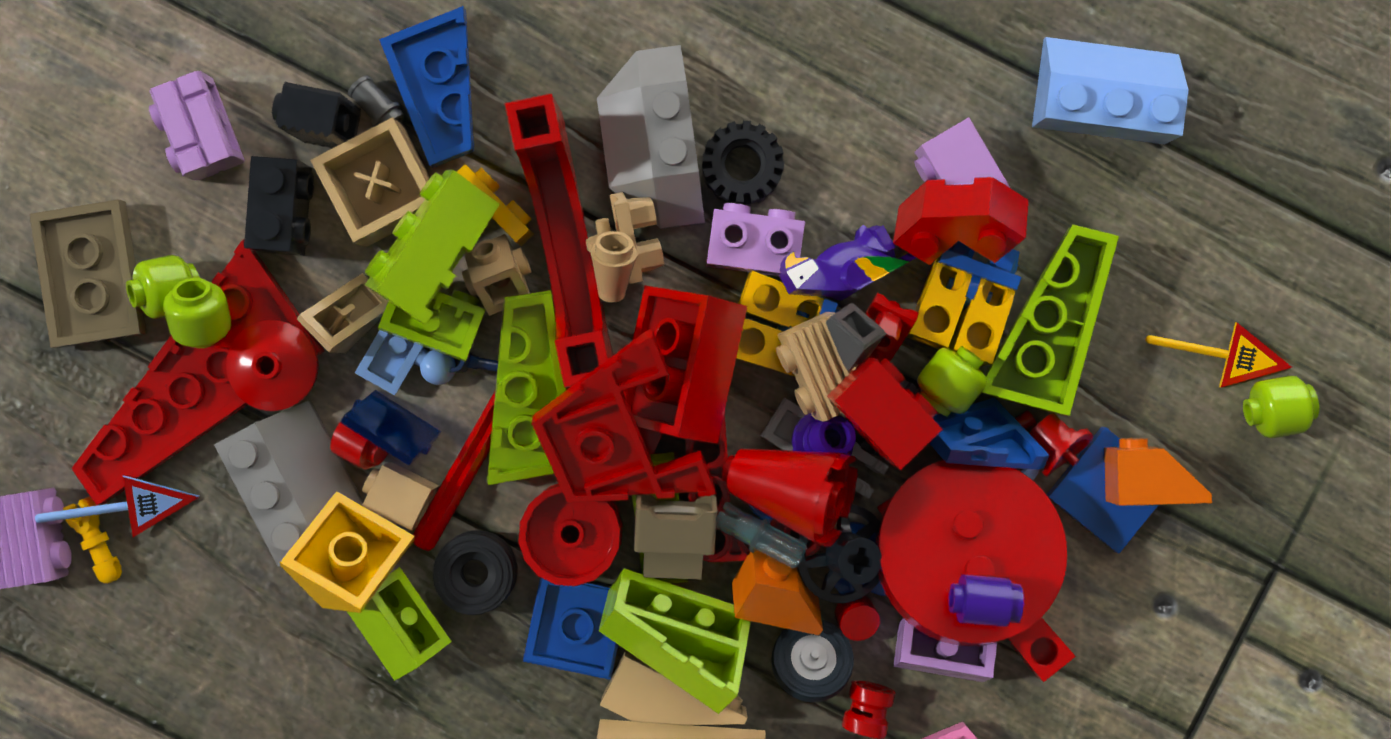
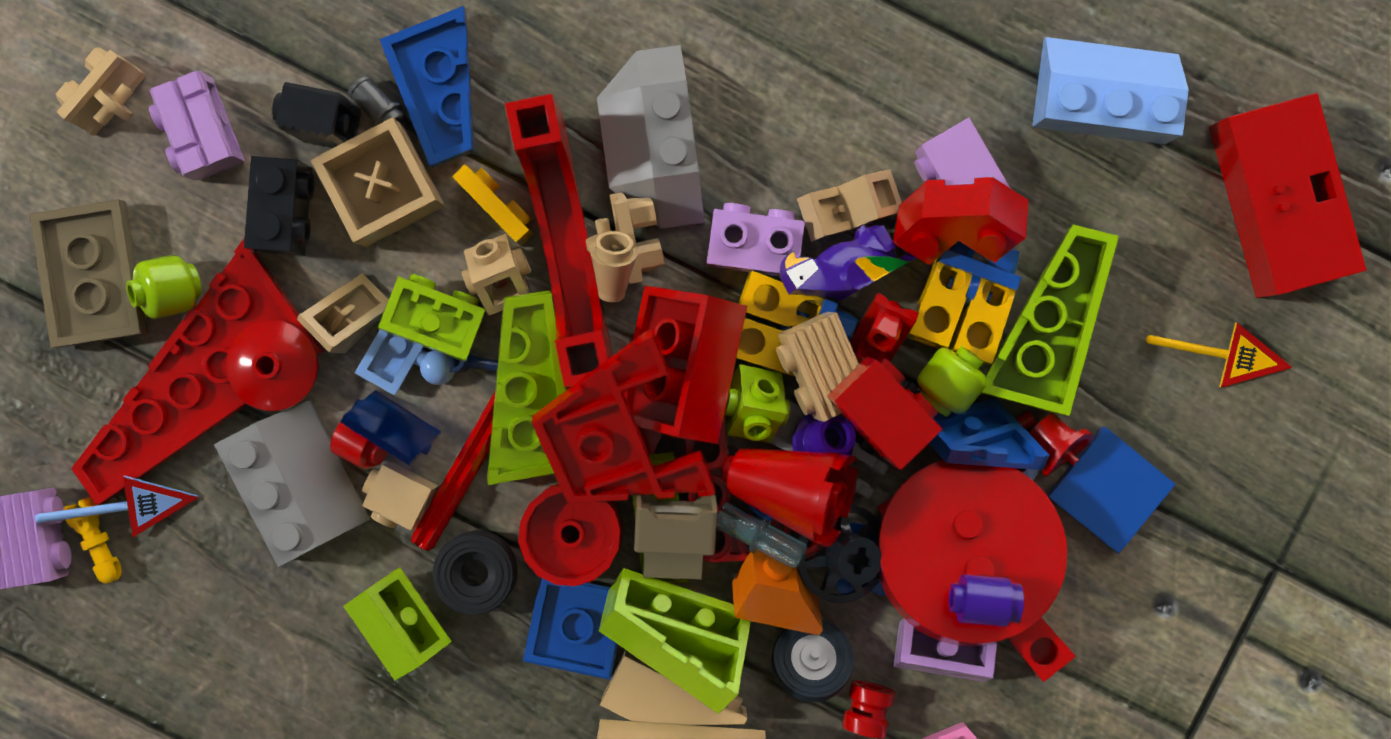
(101, 92): none -> tan hips
(197, 313): lime head -> none
(345, 554): yellow slope -> none
(431, 243): lime wedge -> none
(743, 136): black tyre -> none
(756, 404): none -> lime brick
(850, 205): none -> tan slope
(854, 335): dark grey slope -> none
(857, 619): red piece -> none
(1148, 476): orange slope -> none
(1281, 406): lime head -> none
(1287, 196): none -> red brick

